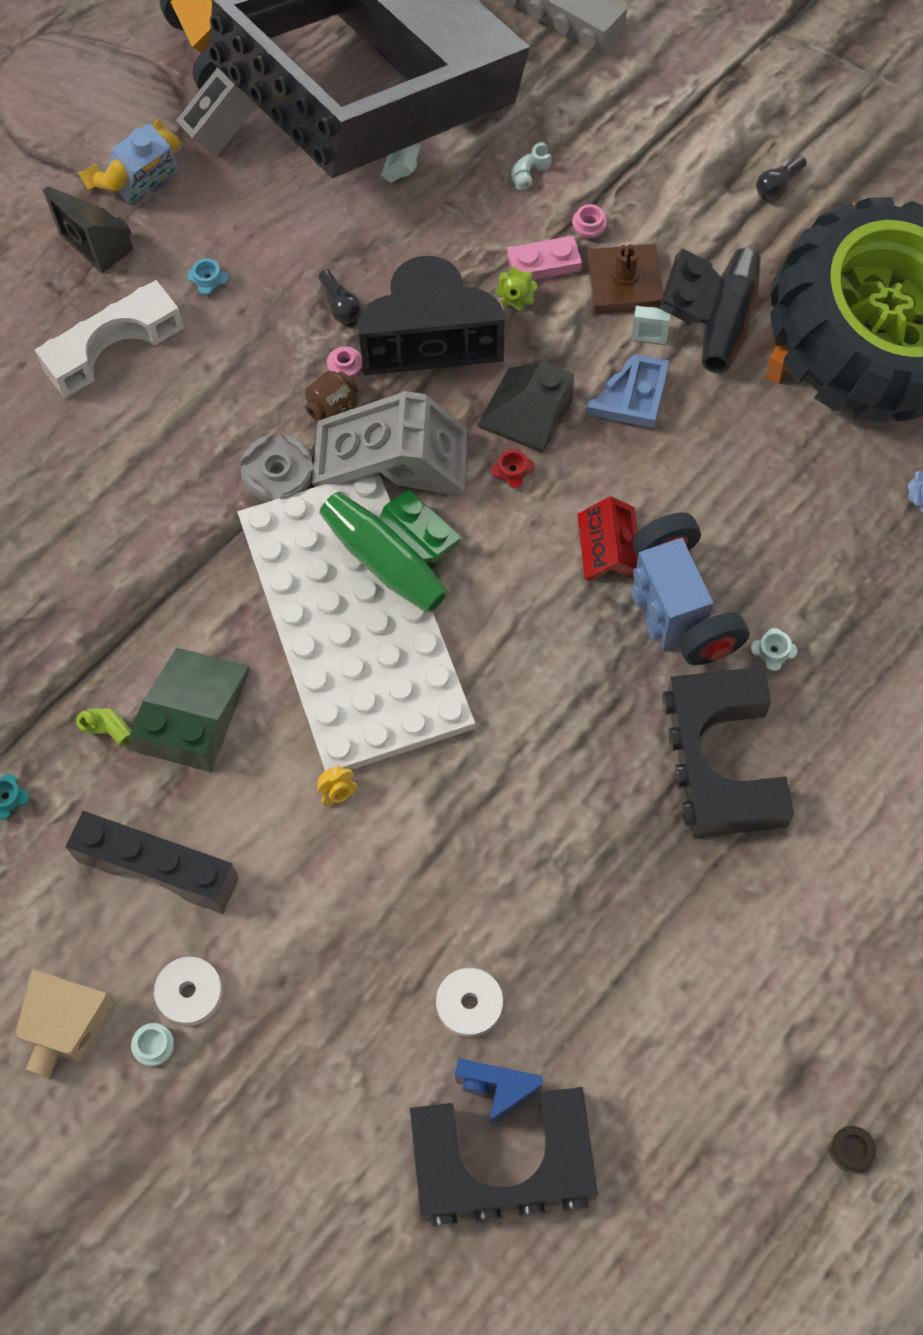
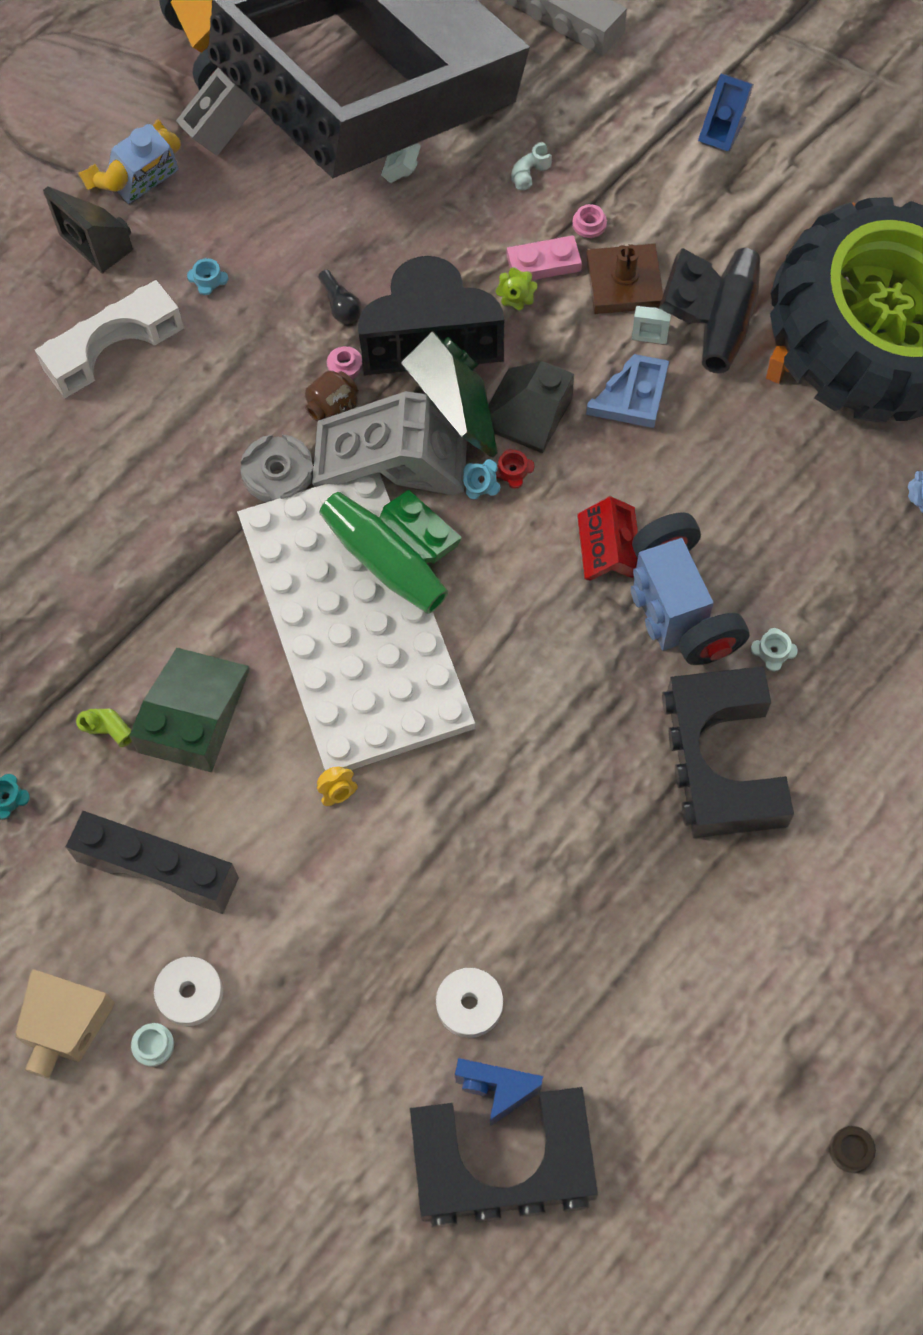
(455, 388): none -> slope
(473, 472): none -> medium azure plate
(726, 112): none -> blue slope
(774, 182): black piece -> none

